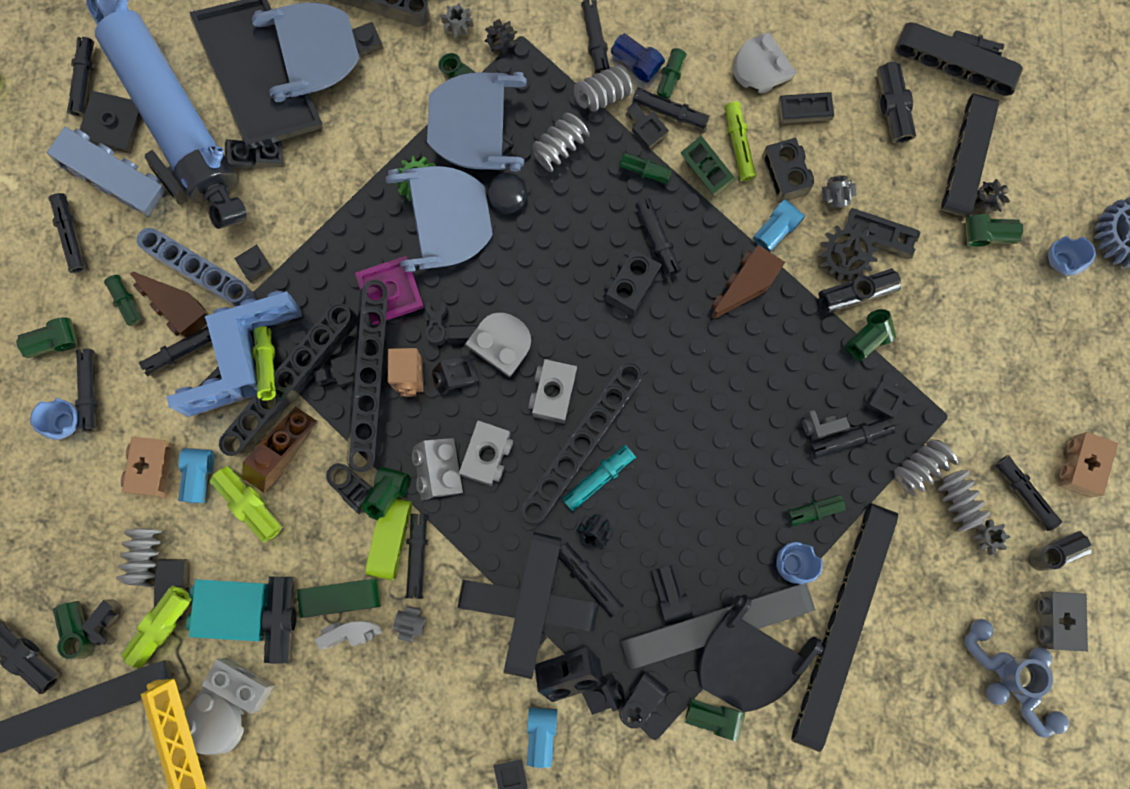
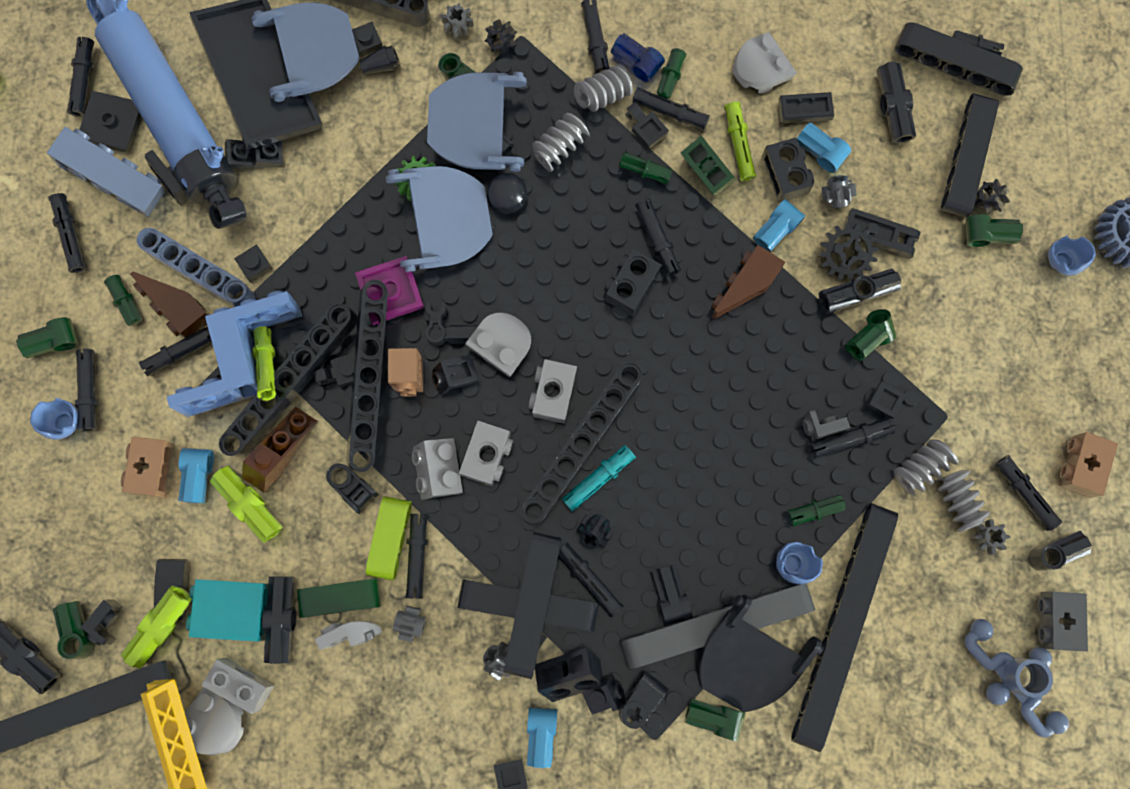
(138, 557): light grey piece -> none
(381, 60): none -> black cone
(387, 487): dark green piece -> none
(495, 659): none -> dark grey gear
(828, 151): none -> dark azure piece

